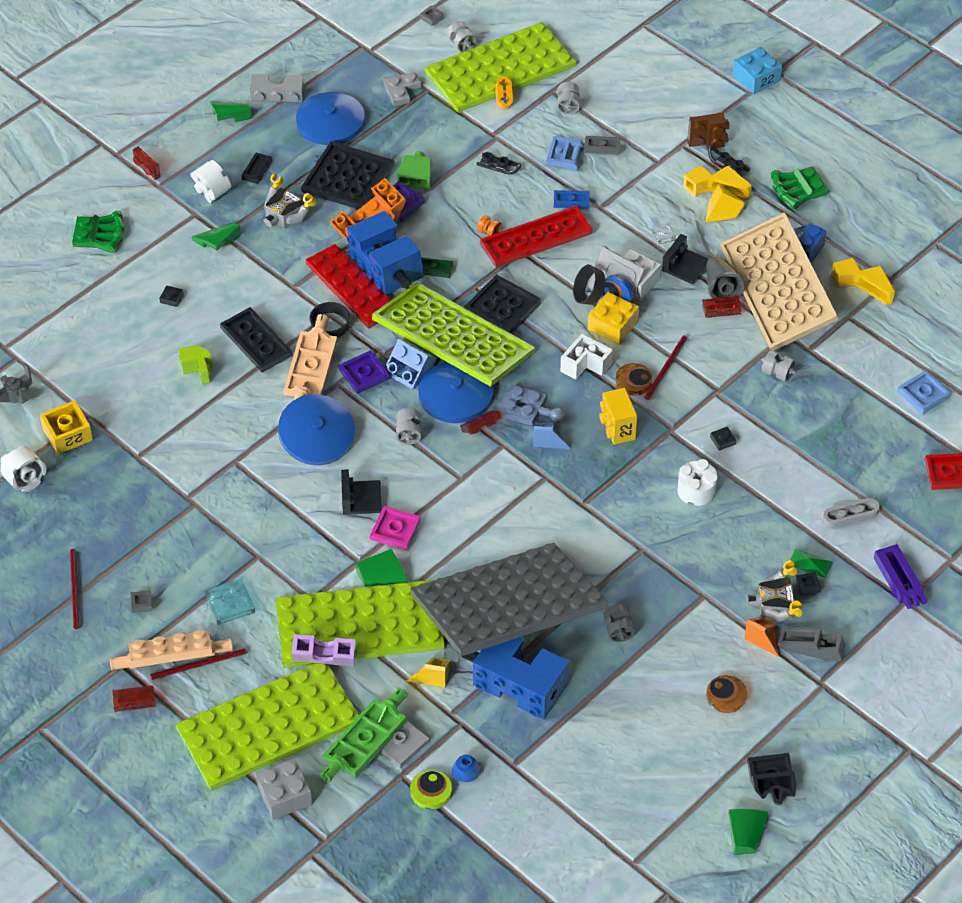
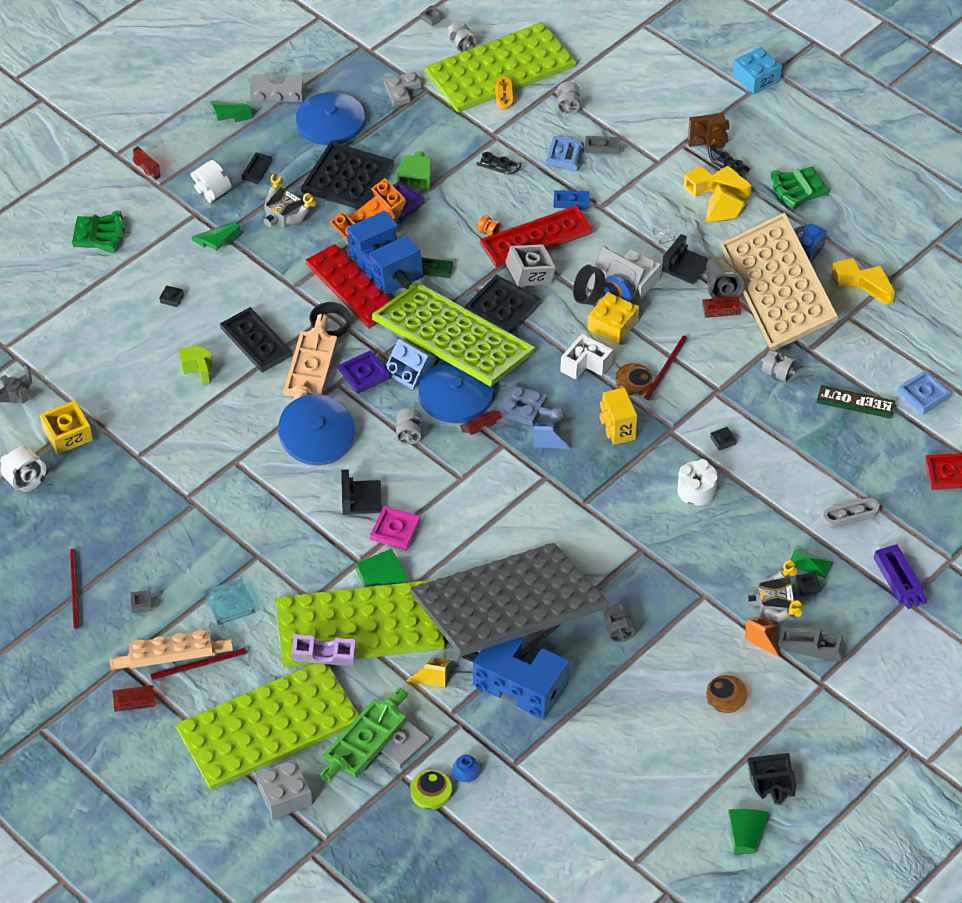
(530, 265): none -> light grey brick
(856, 401): none -> tile

